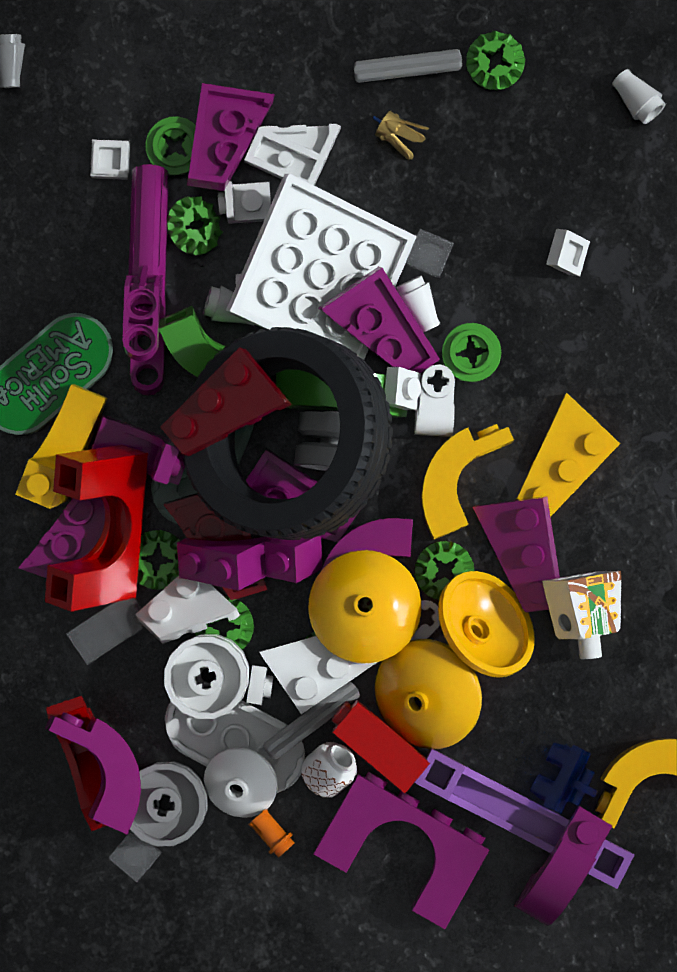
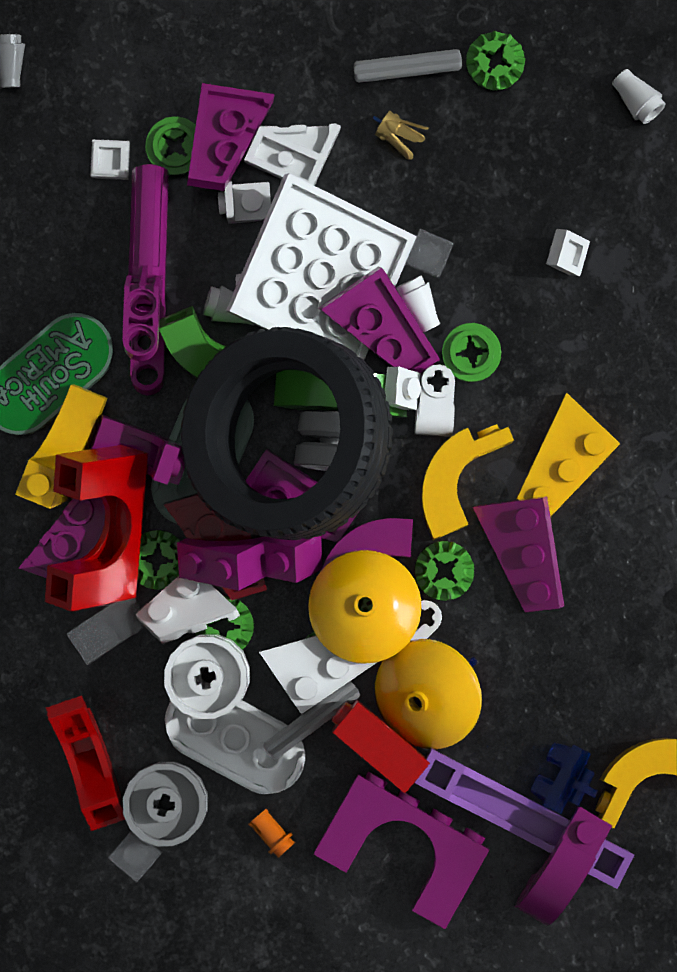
(120, 777): magenta arch -> none
(189, 240): bright green gear -> none
(229, 399): dark red wing -> none
(248, 771): white dish -> none
(259, 685): white plate -> none
(329, 769): white head -> none
(486, 624): yellow dish -> none
(585, 608): white torso -> none

